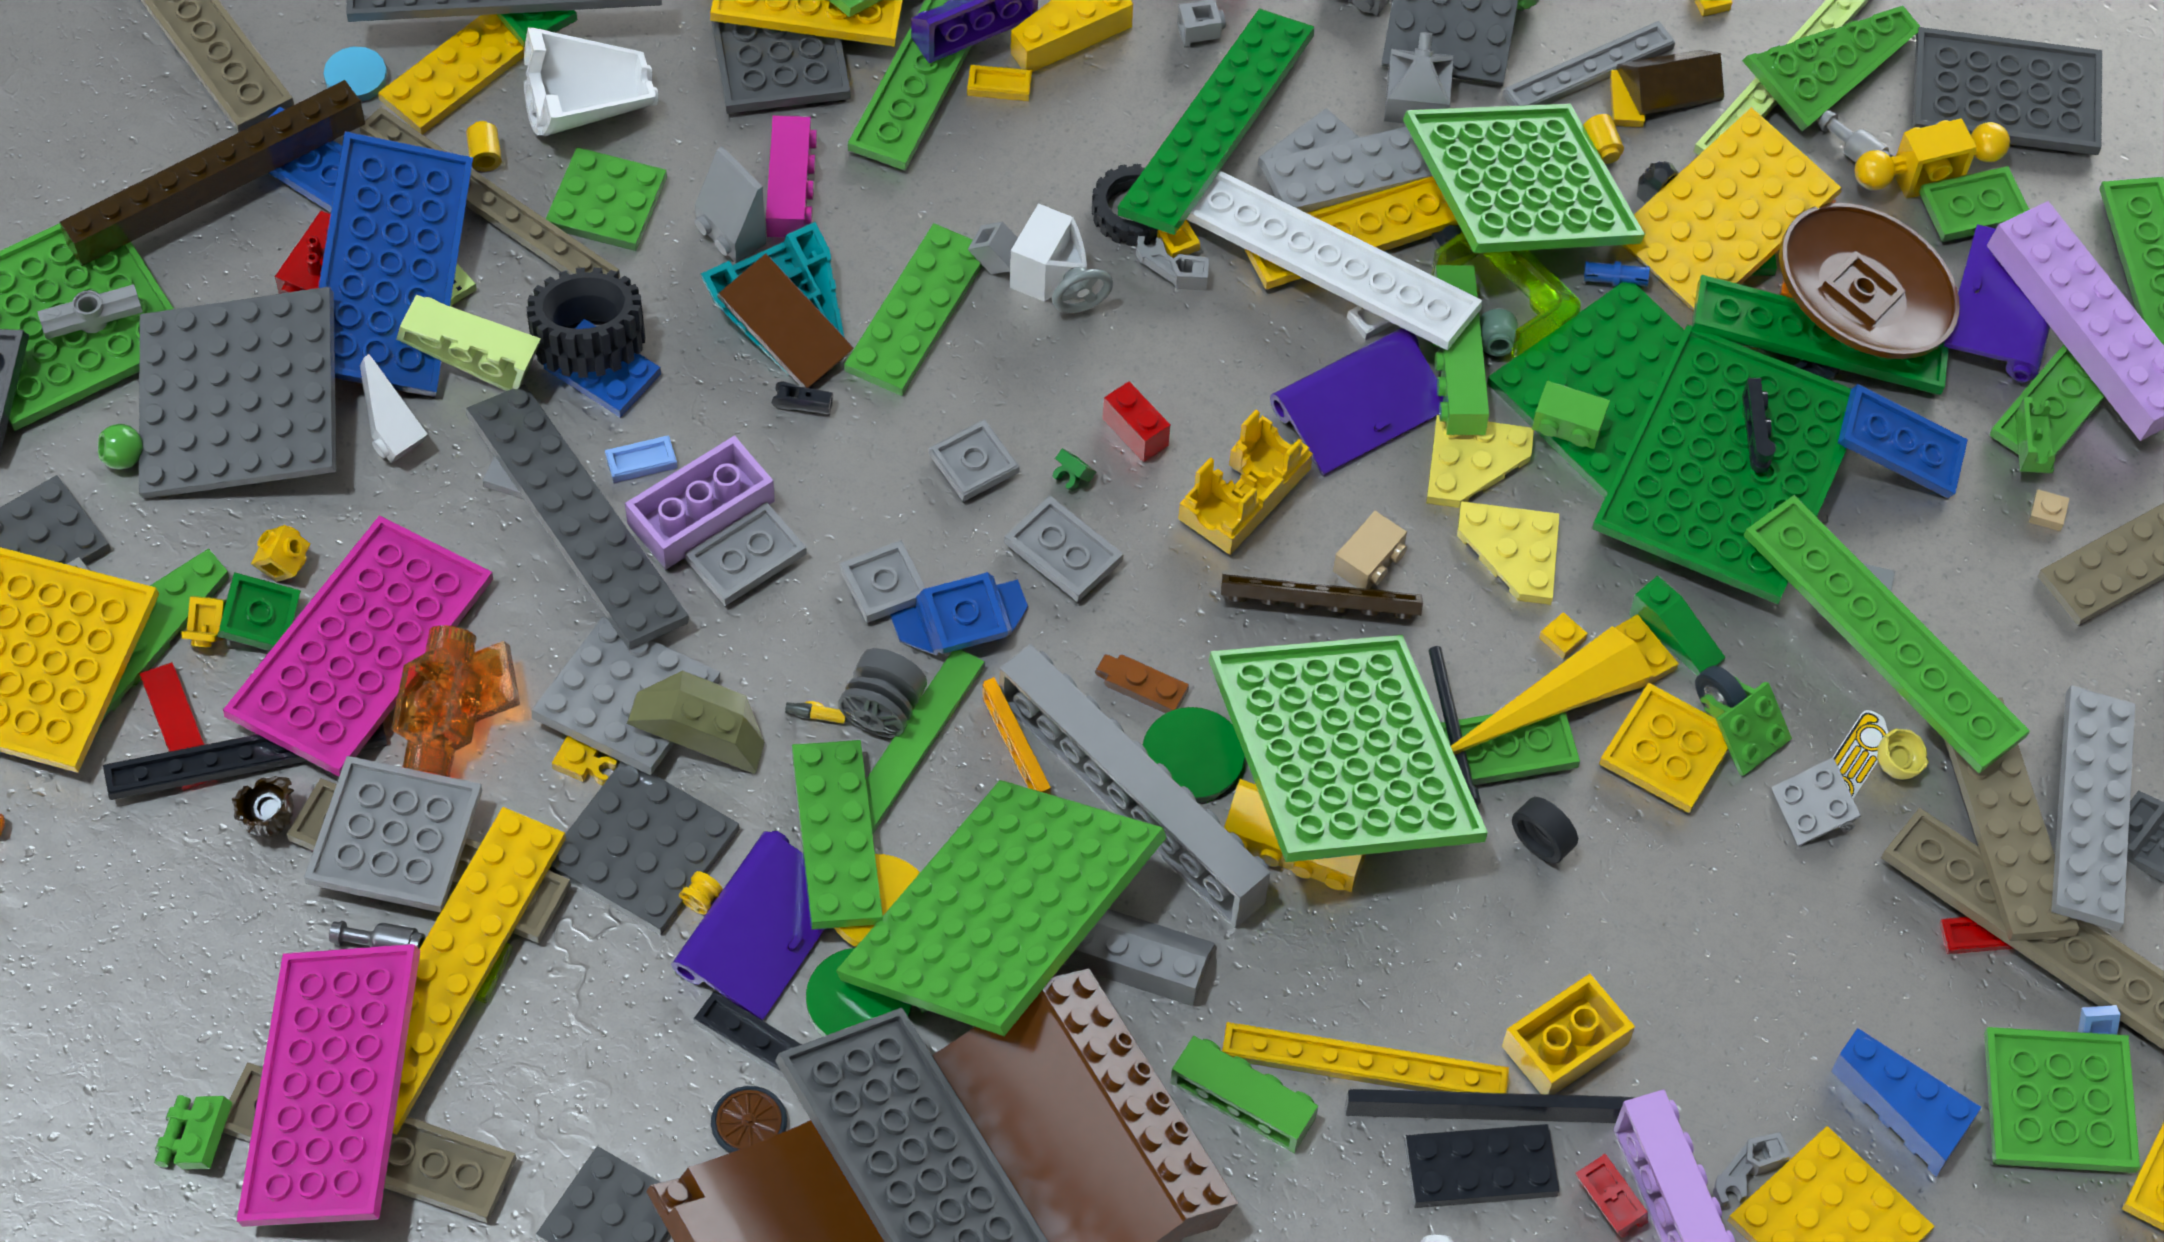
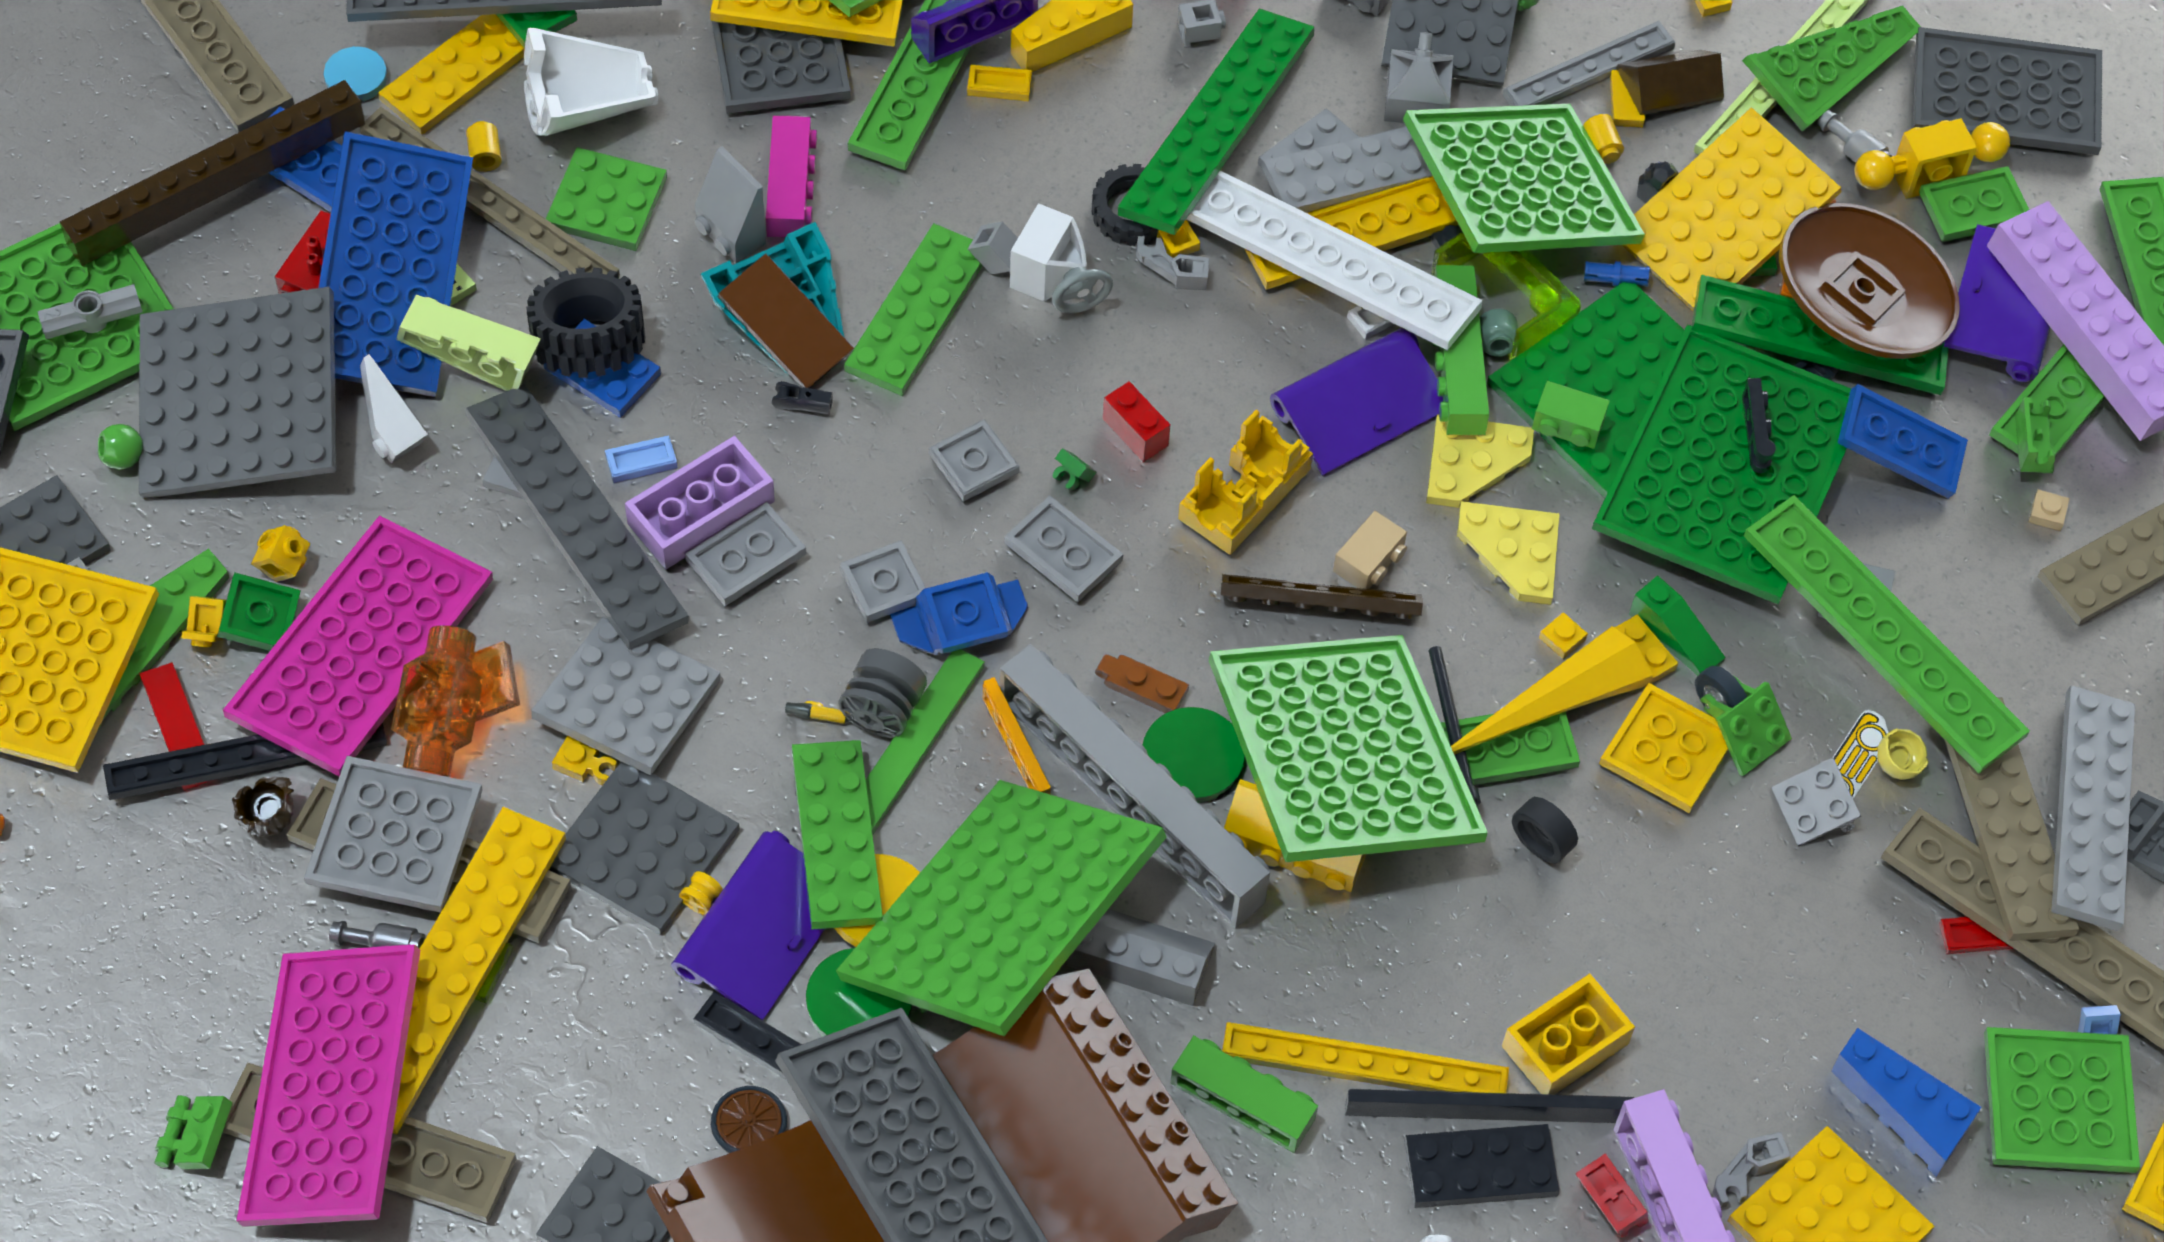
(700, 718): olive wedge -> none

